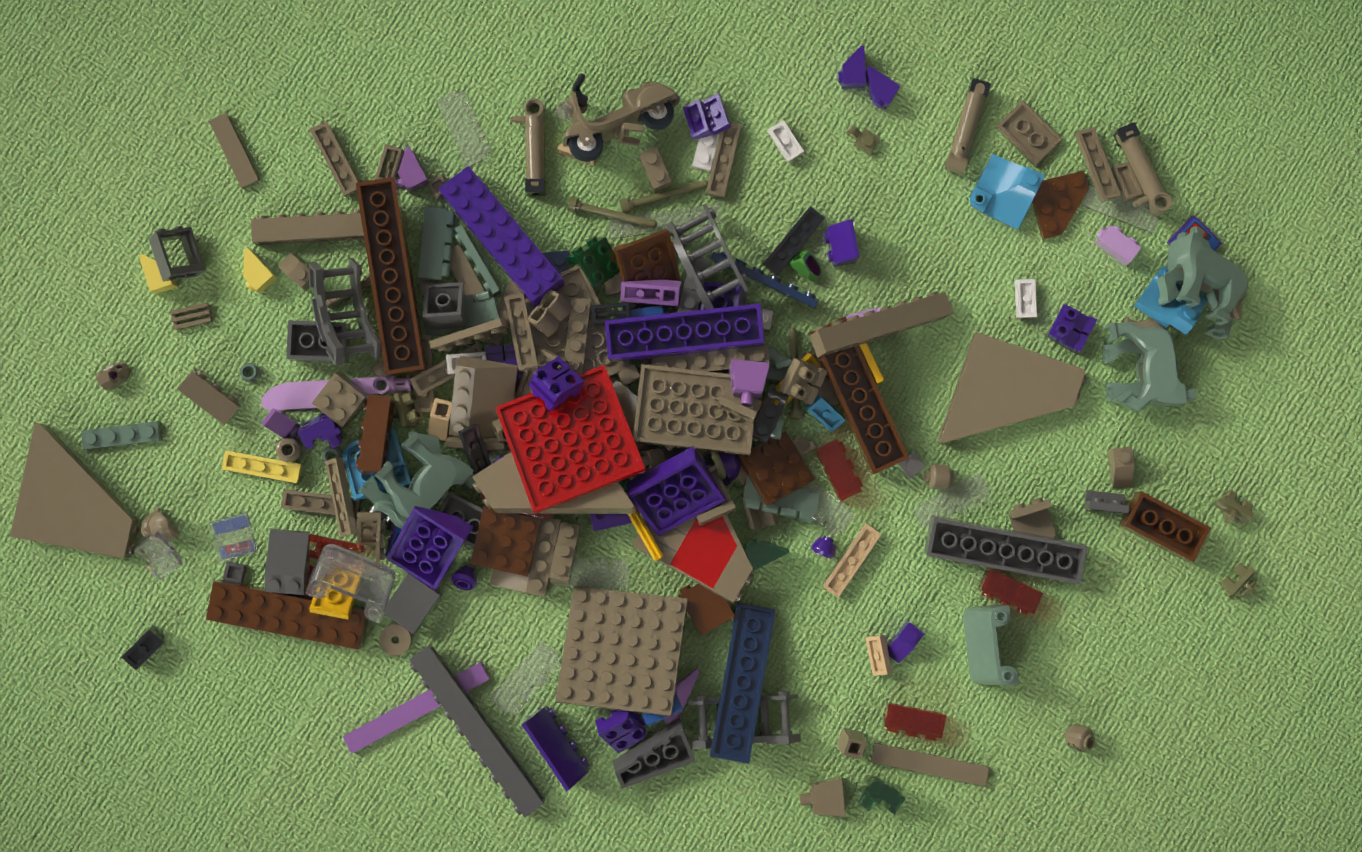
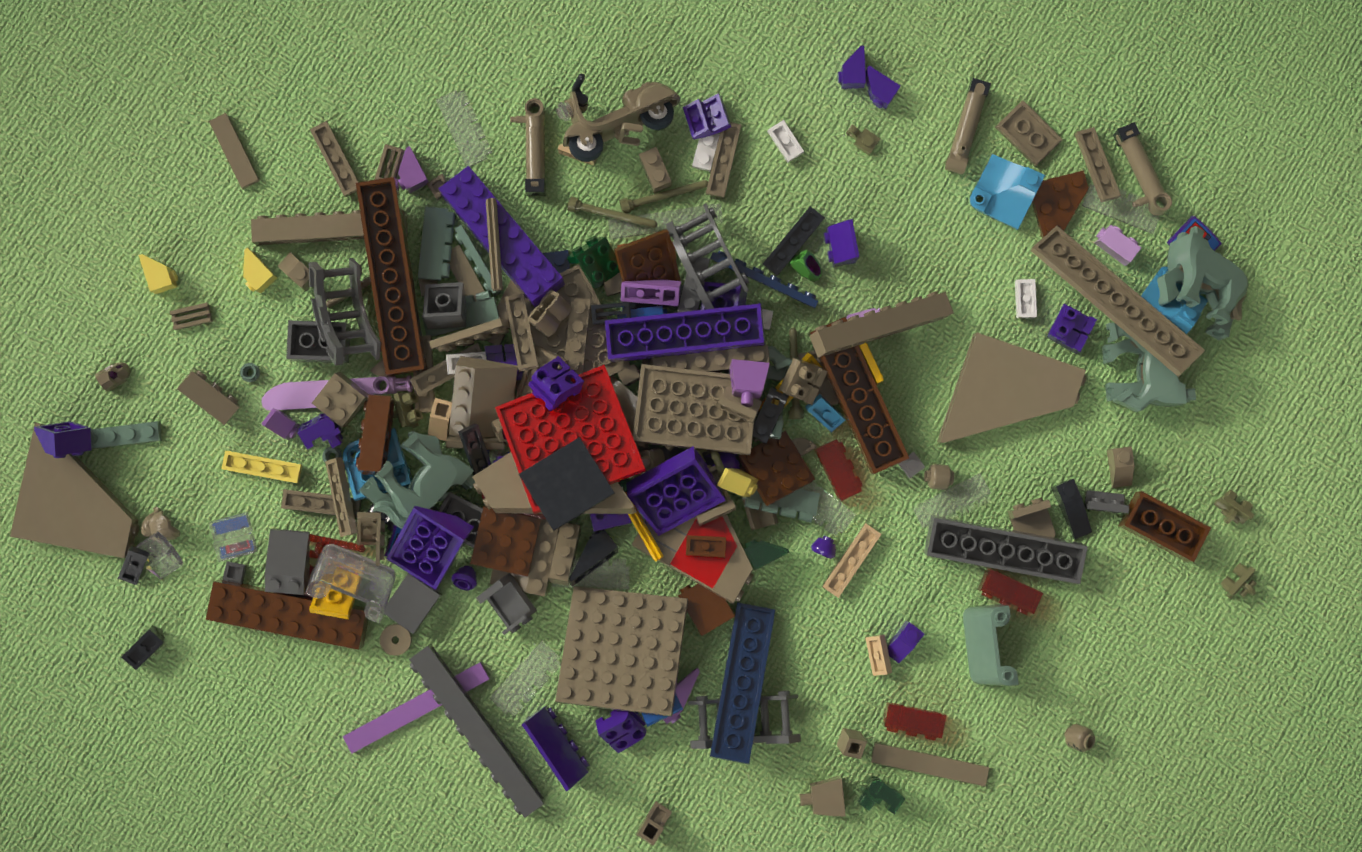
(64, 438): none -> dark purple slope
(133, 565): none -> black plate
(191, 250): dark grey window -> none
(282, 447): dark tan head -> none
(494, 244): none -> dark tan axle
(509, 603): none -> dark grey panel
(566, 484): none -> black piece
(596, 552): none -> black slope
(653, 823): none -> dark tan brick
(655, 755): dark grey wedge -> none
(705, 546): none -> reddish brown plate
(738, 482): none -> light yellow slope
(1072, 508): none -> black slope
(1118, 301): none -> dark tan plate
(1126, 182): dark tan tile -> none

